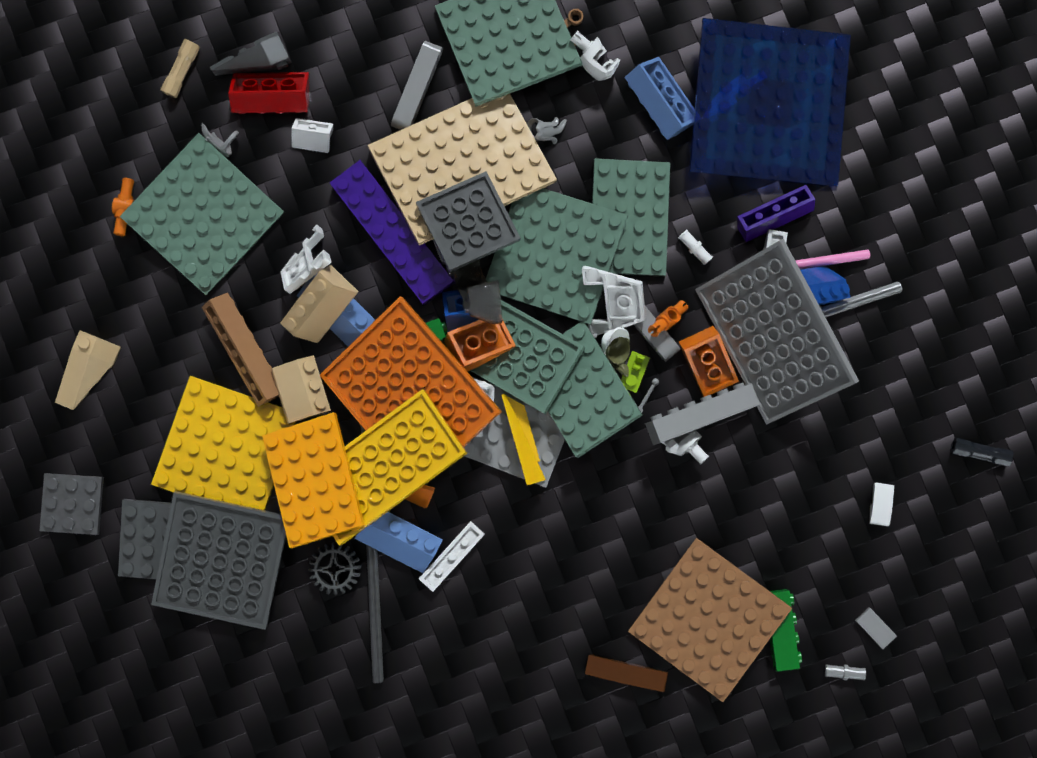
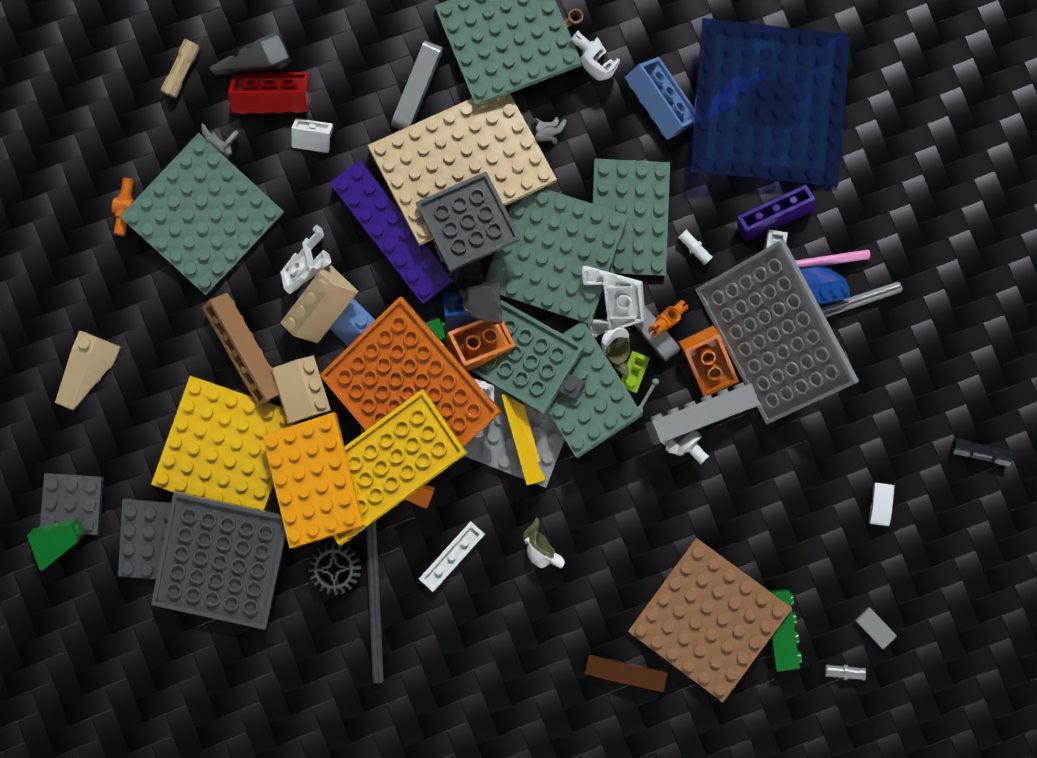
(53, 540): none -> green slope
(401, 541): medium blue slope -> none
(538, 549): none -> hair
(572, 386): none -> dark grey plate

